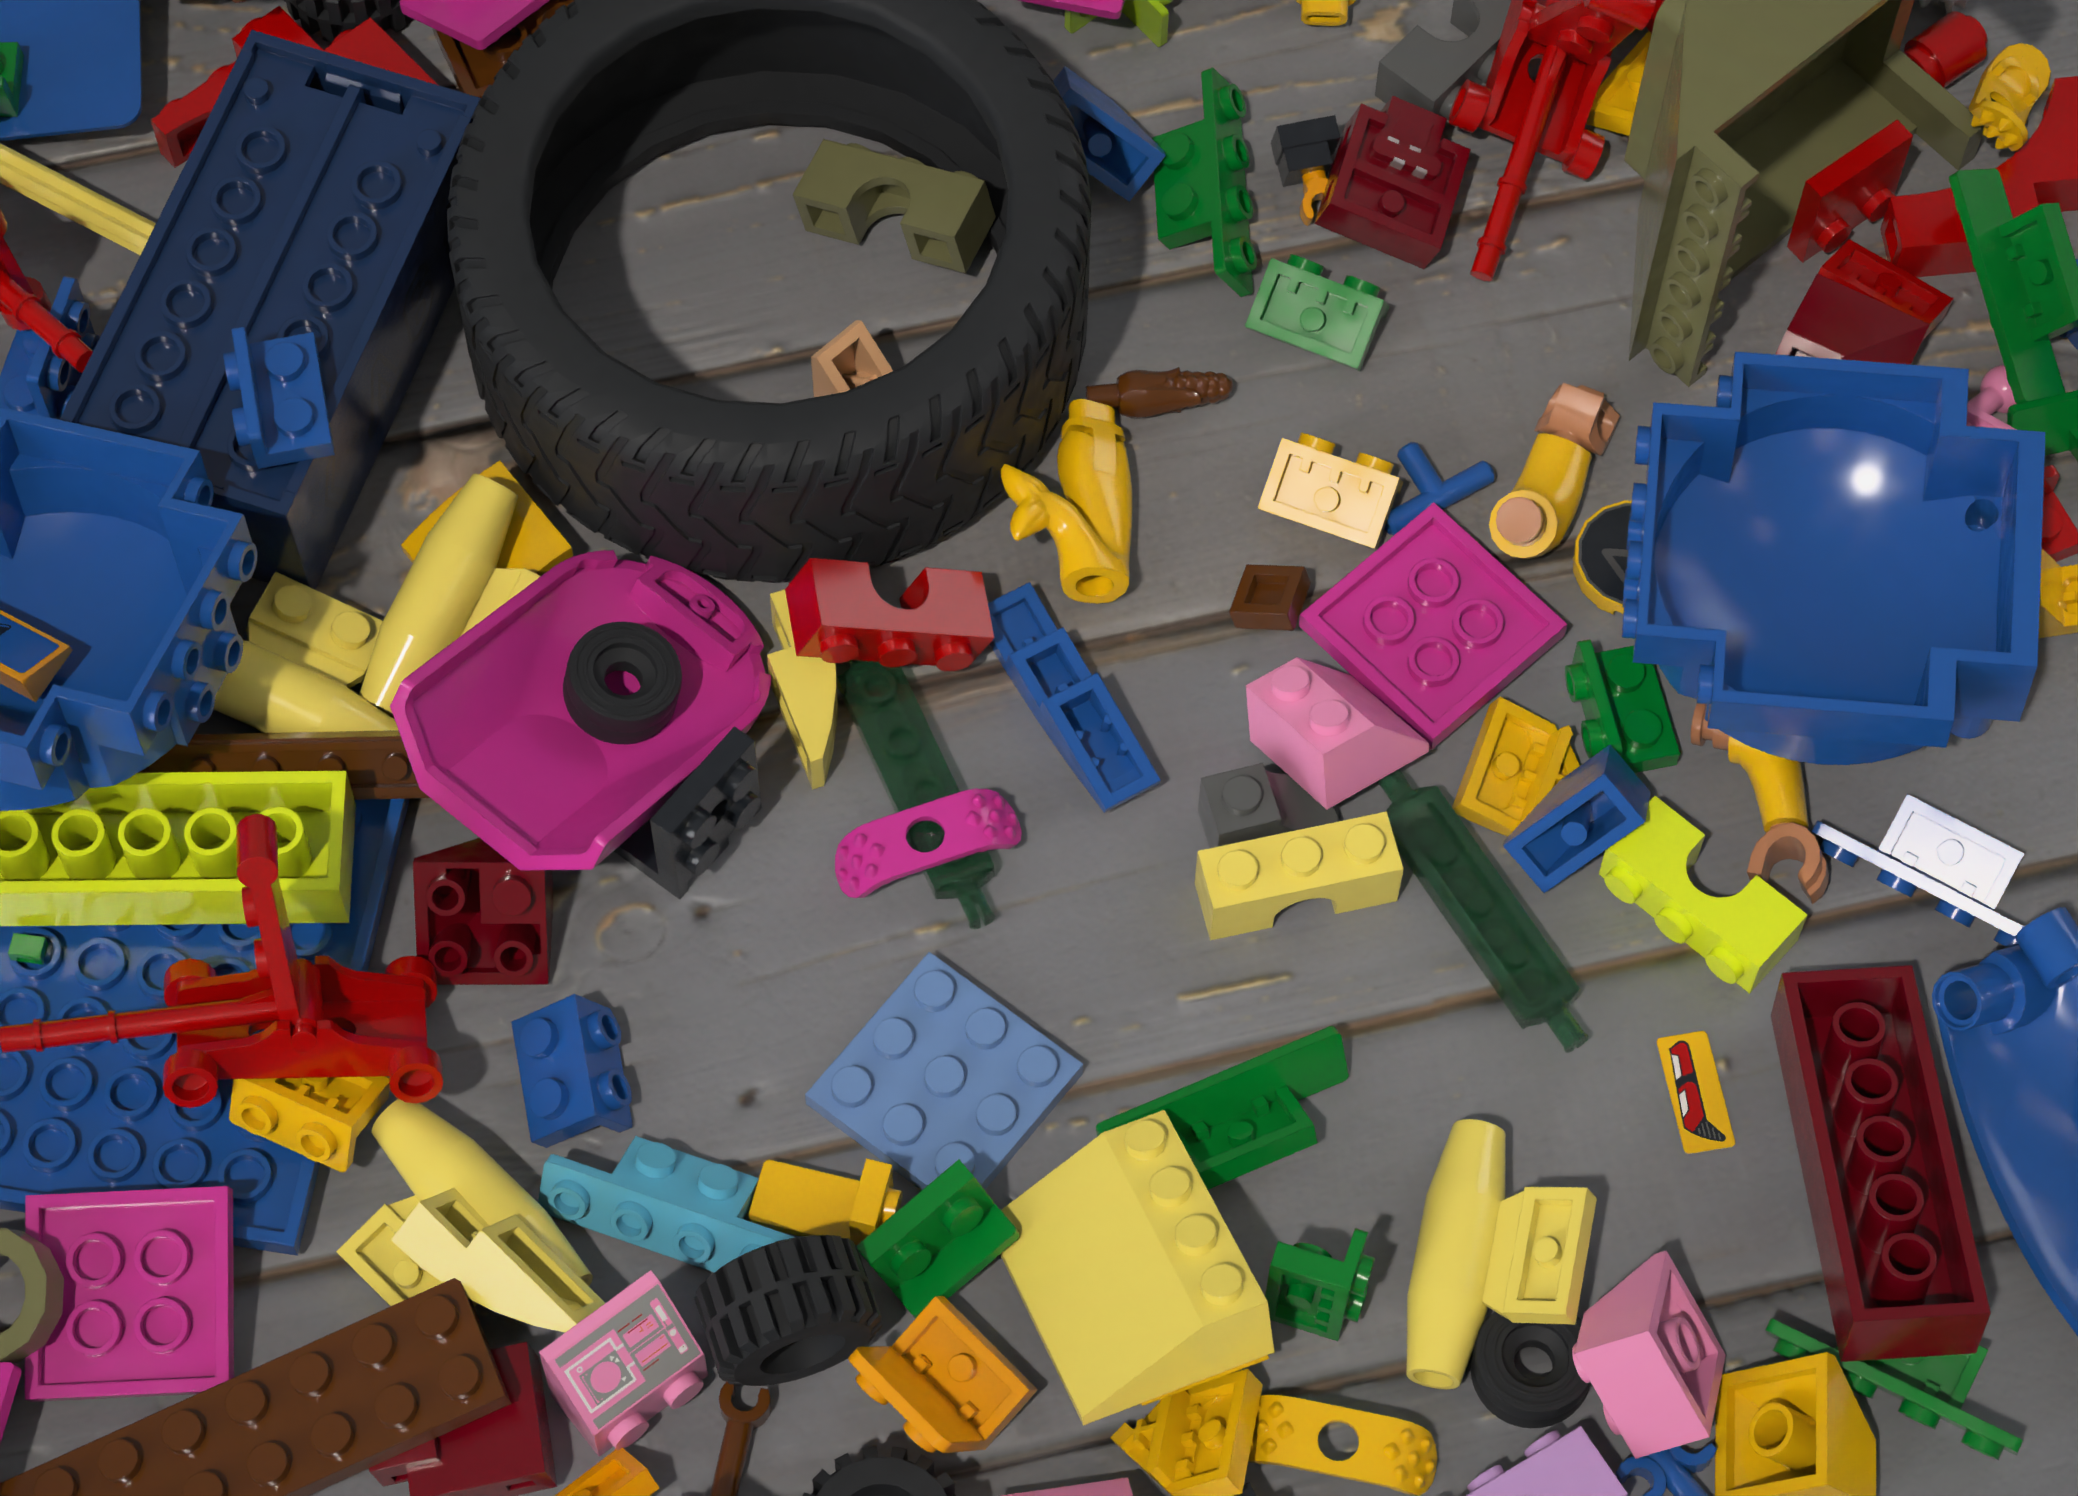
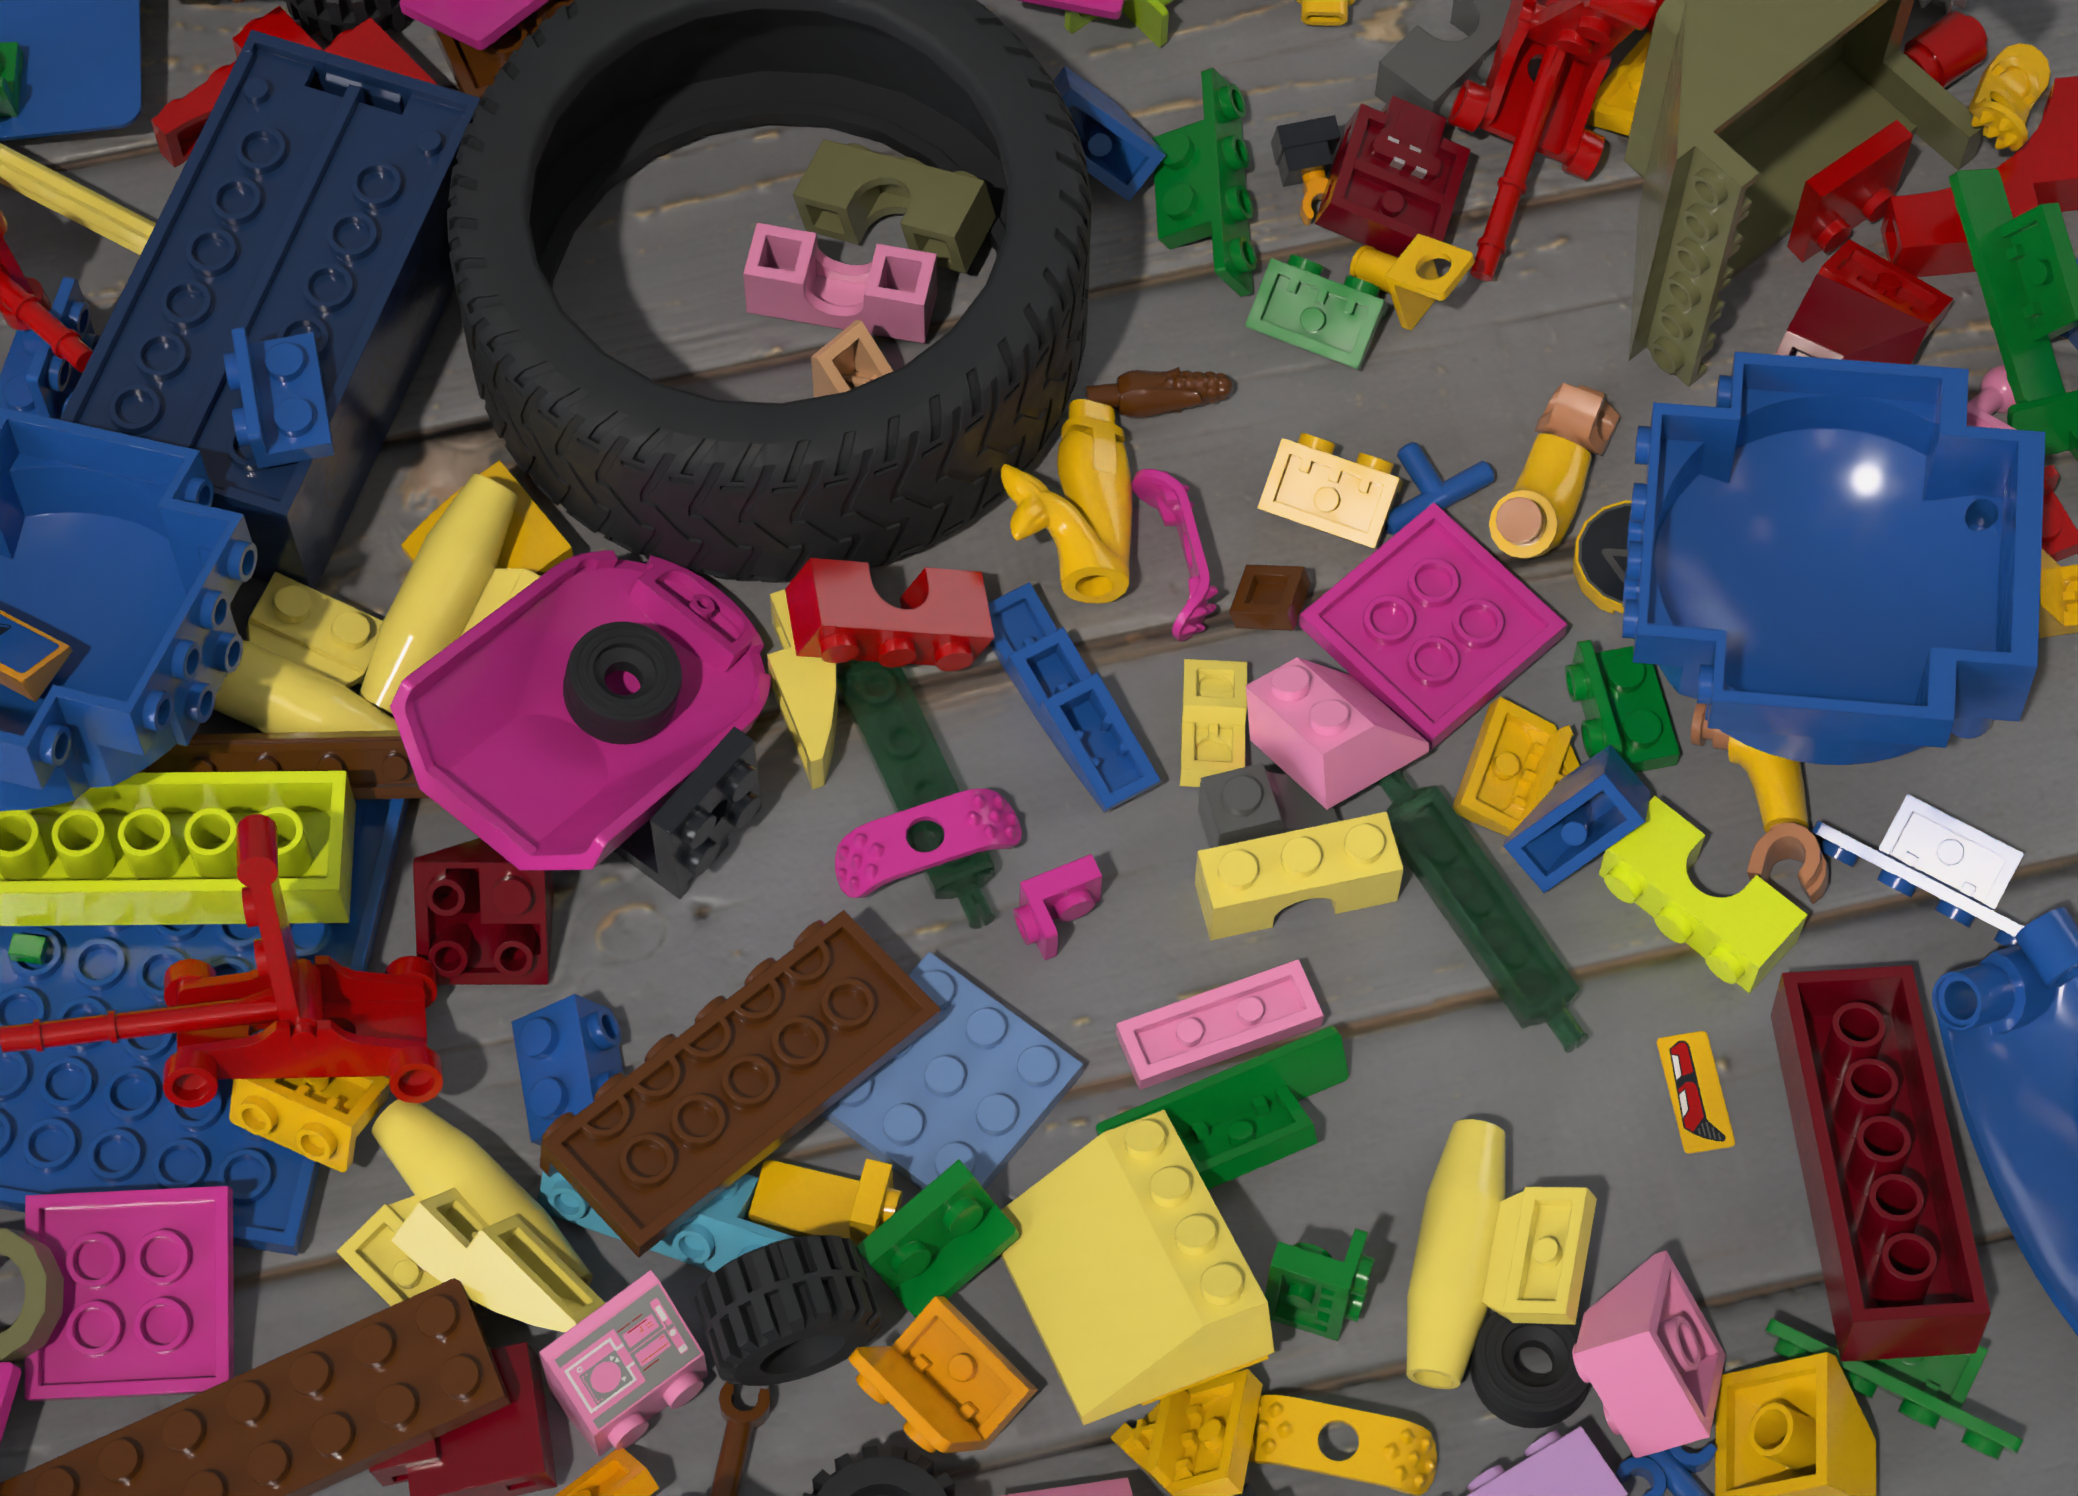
(737, 1081): none -> reddish brown bracket
(798, 282): none -> bright pink arch
(1055, 894): none -> dark pink bracket
(1172, 502): none -> dark pink piece
(1212, 719): none -> light yellow slope
(1219, 1024): none -> bright pink plate
(1412, 276): none -> yellow bracket

